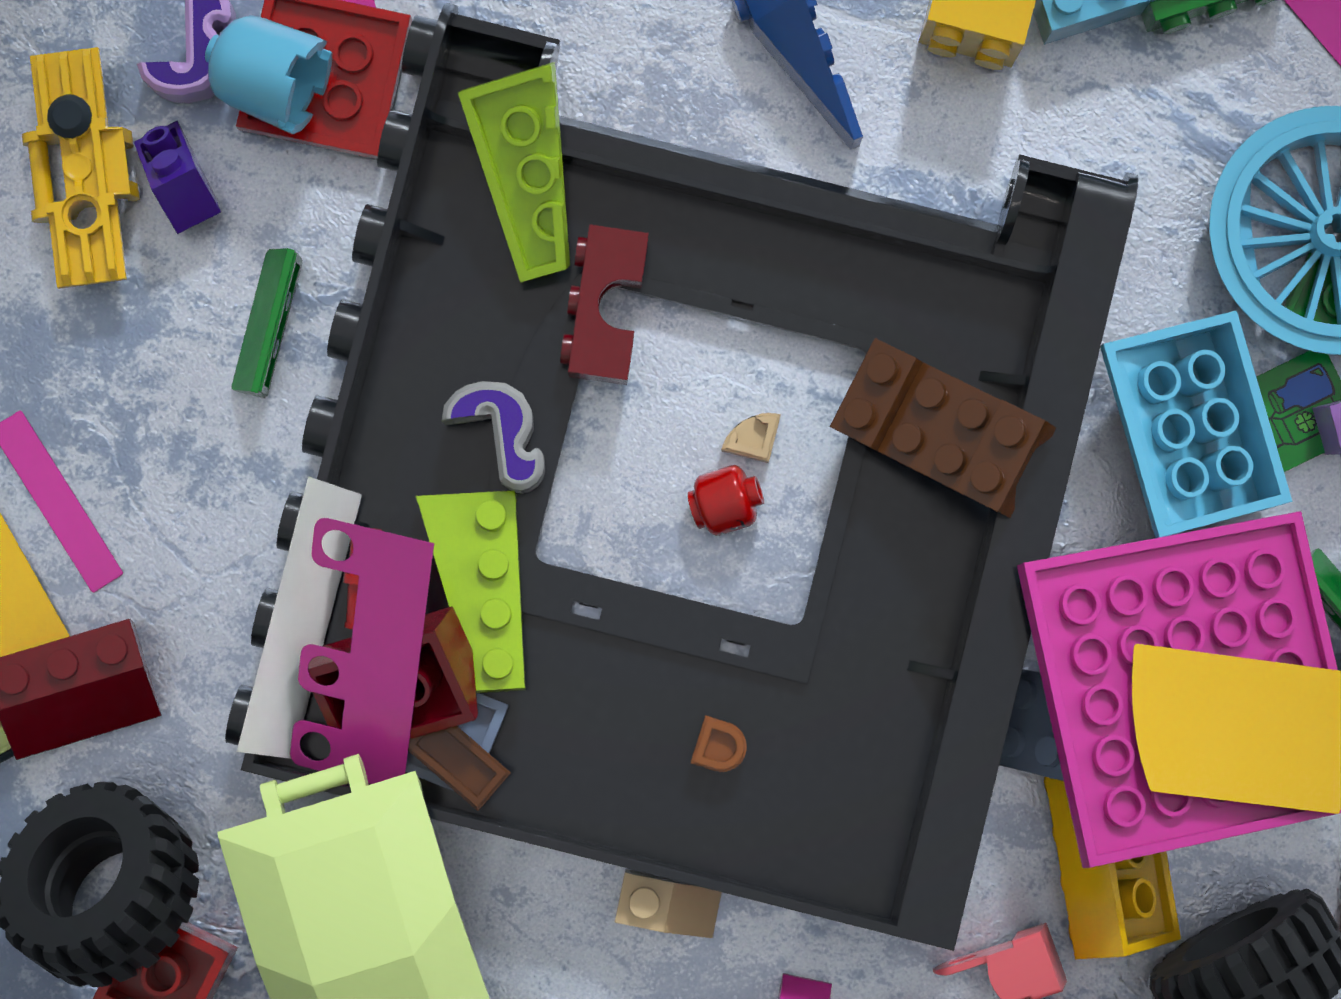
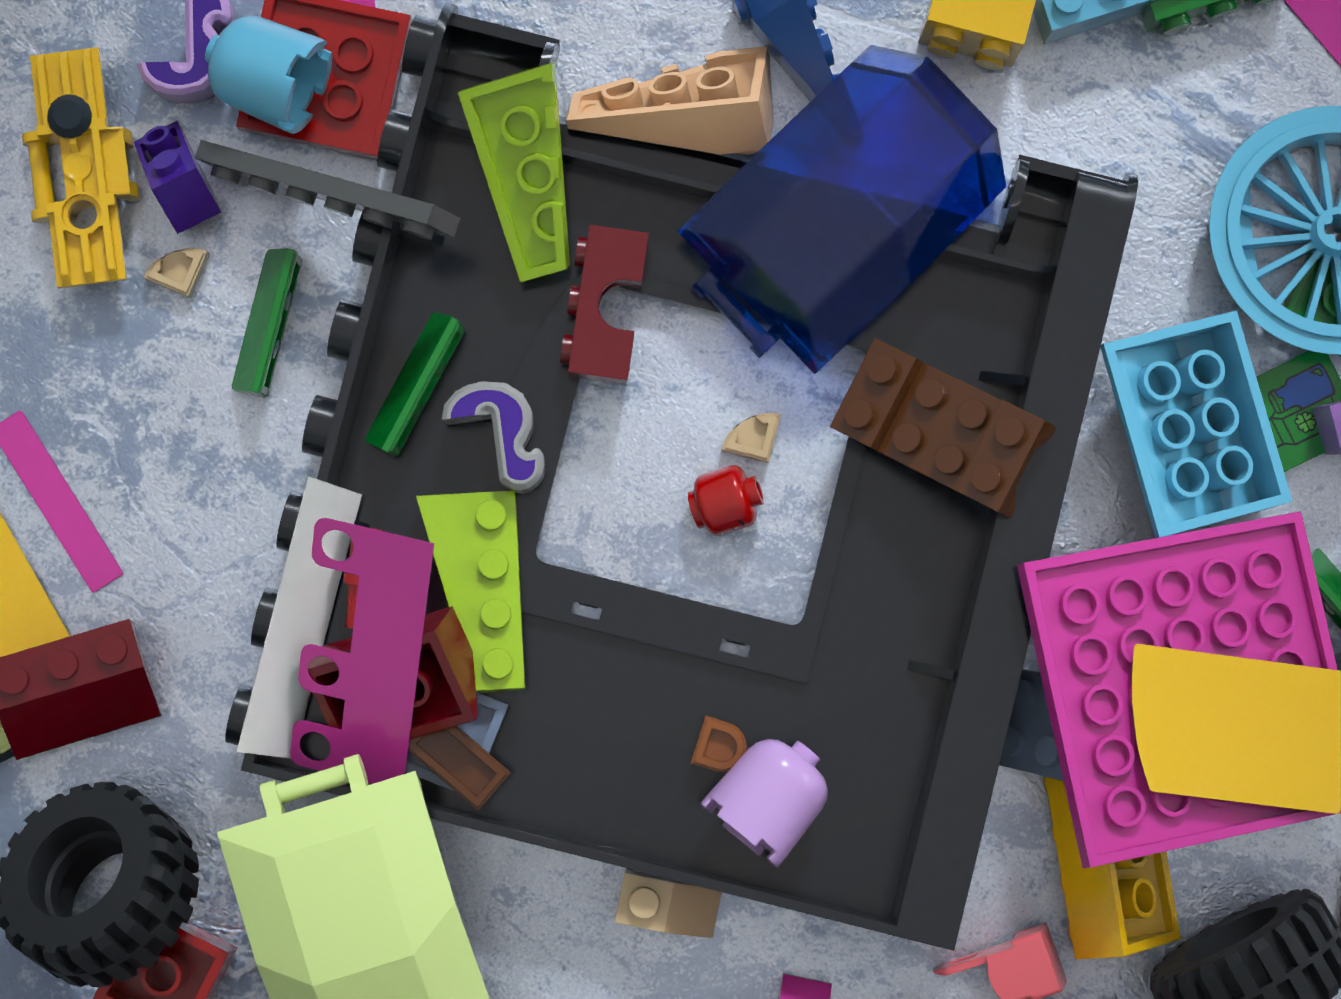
(178, 270): none -> tan tile
(339, 194): none -> dark grey plate
(415, 383): none -> green slope
(702, 108): none -> light nougat wedge
(770, 797): none -> lavender cylinder
(847, 204): none -> clear blue windscreen

